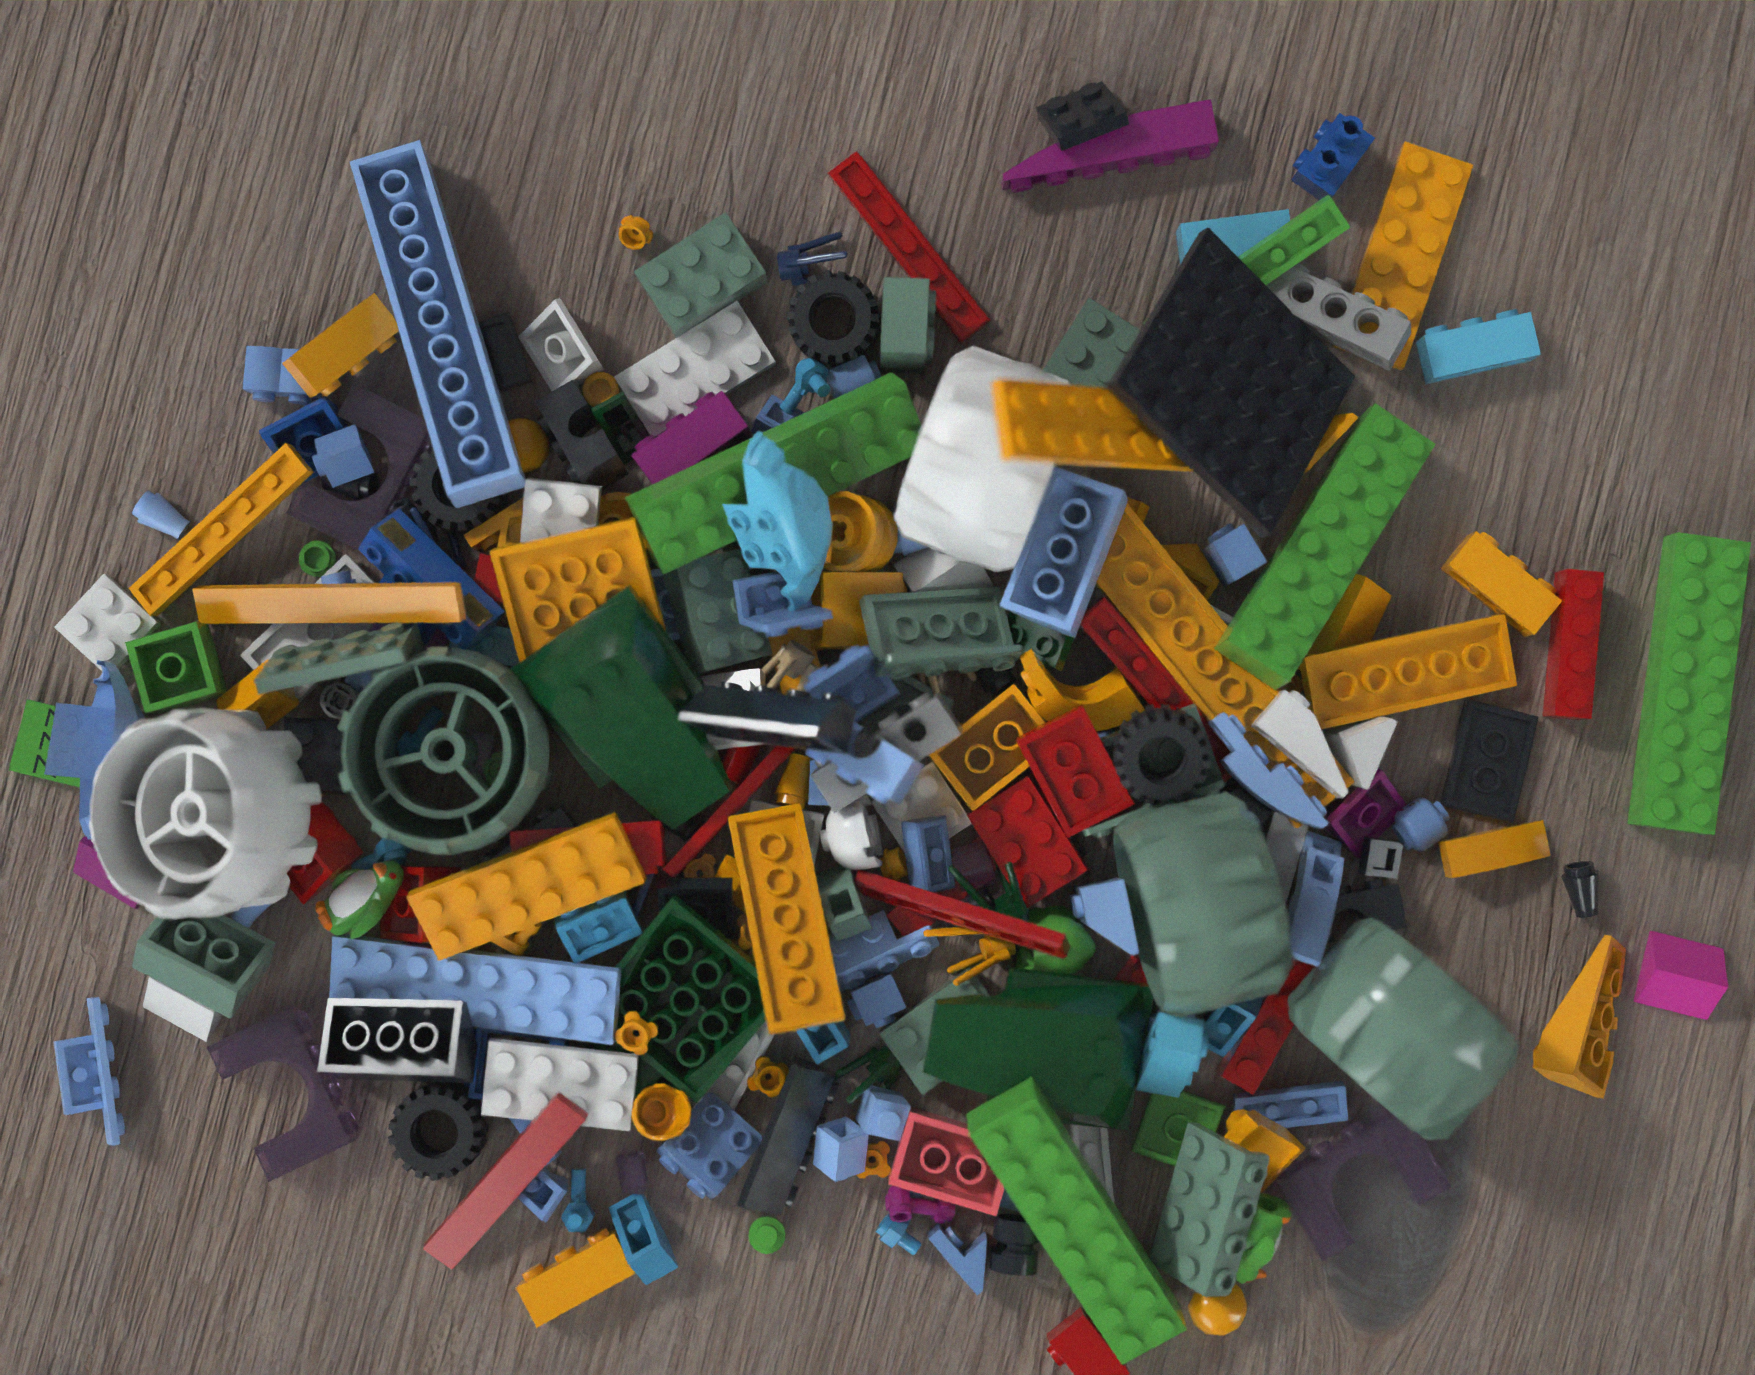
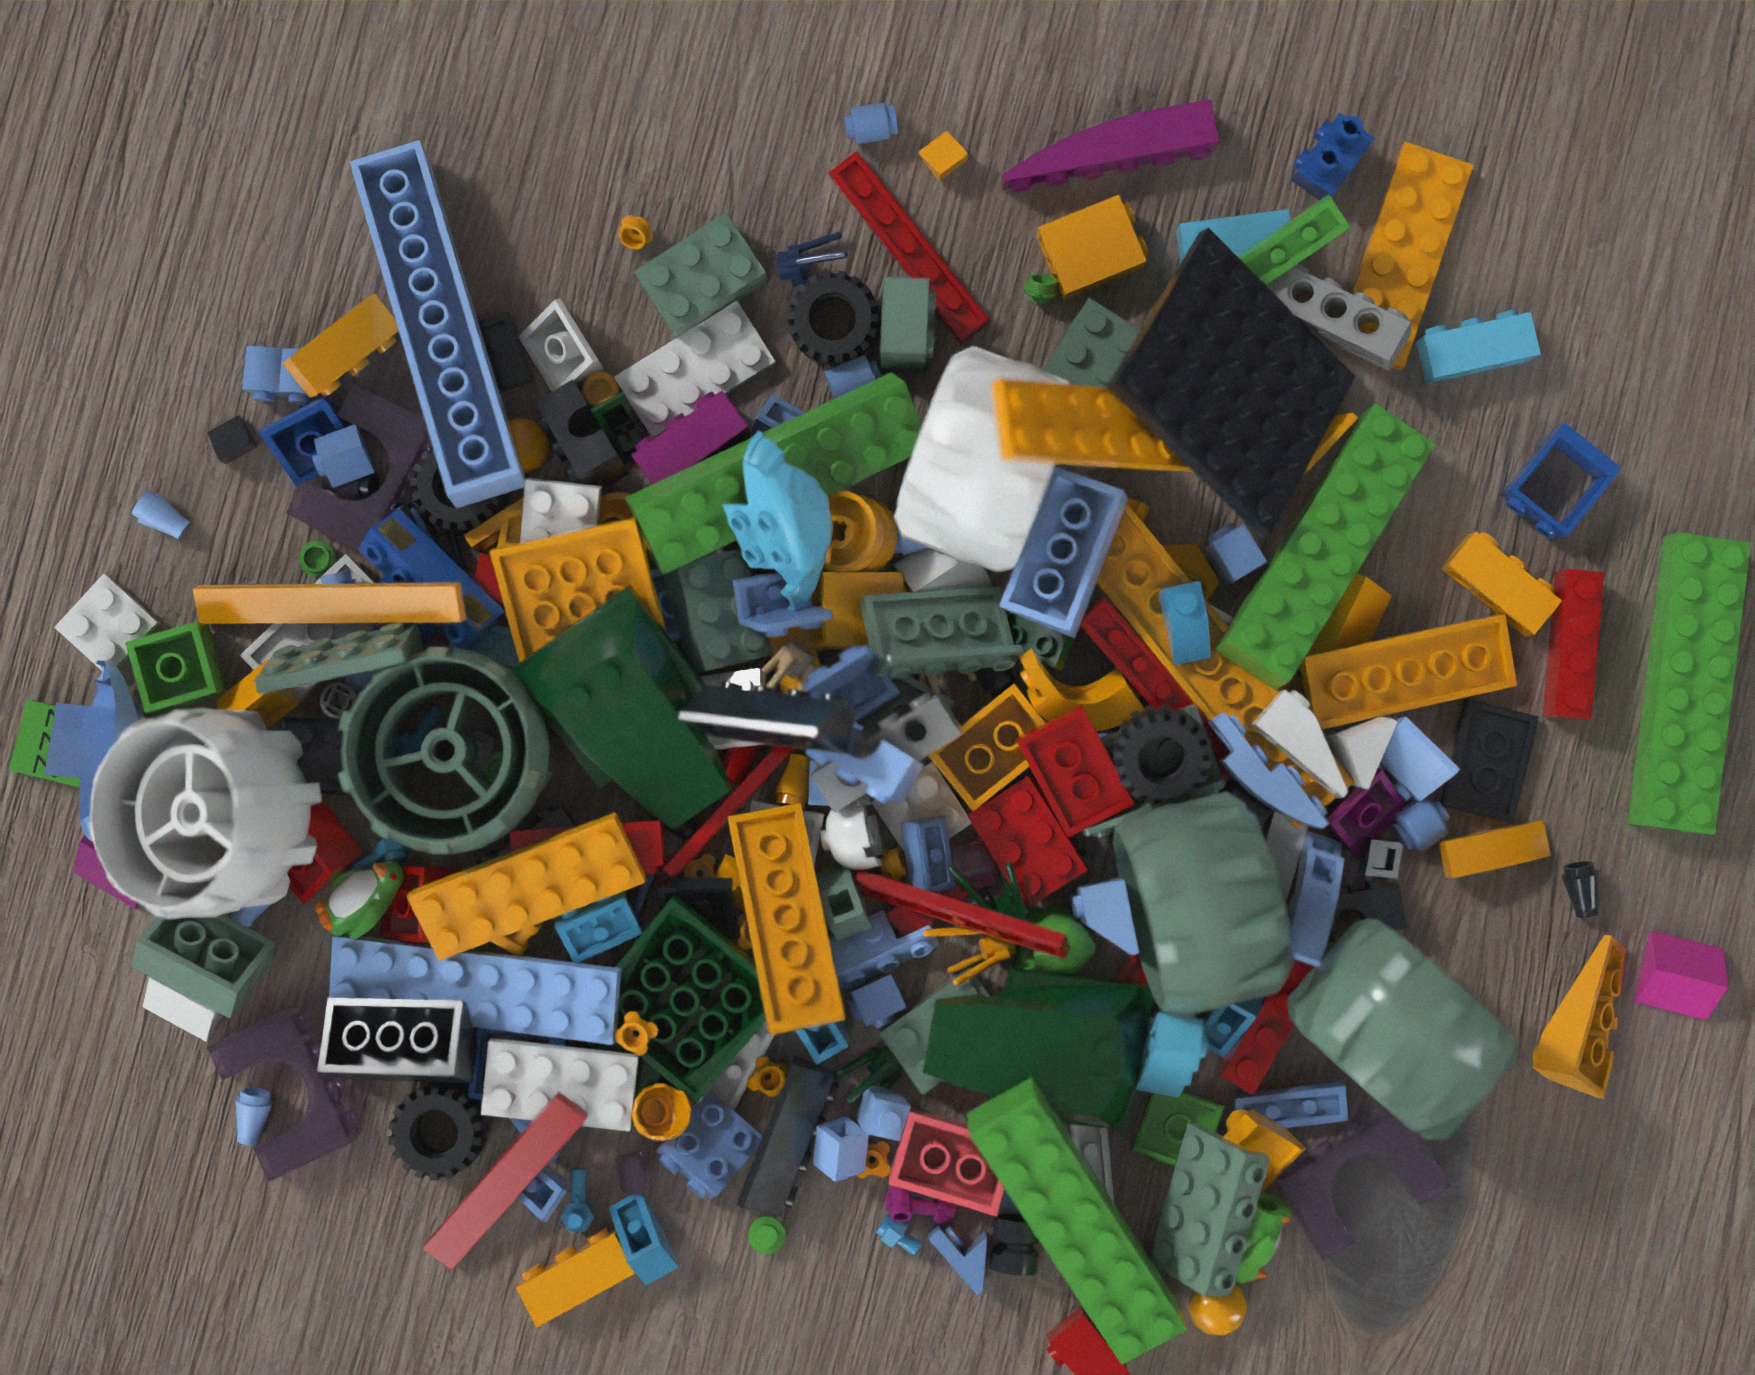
(86, 1073): light blue bracket -> none
(221, 530): light orange plate -> none
(231, 440): none -> black slope
(252, 1112): none -> light blue cone
(809, 376): dark azure piece -> none
(871, 123): none -> medium blue brick
(943, 155): none -> light orange slope
(1041, 288): none -> bright green plate
(1082, 115): black plate -> none
(1092, 247): none -> light orange brick
(1186, 622): none -> dark azure slope
(1415, 762): none -> light blue slope
(1581, 453): none -> blue window

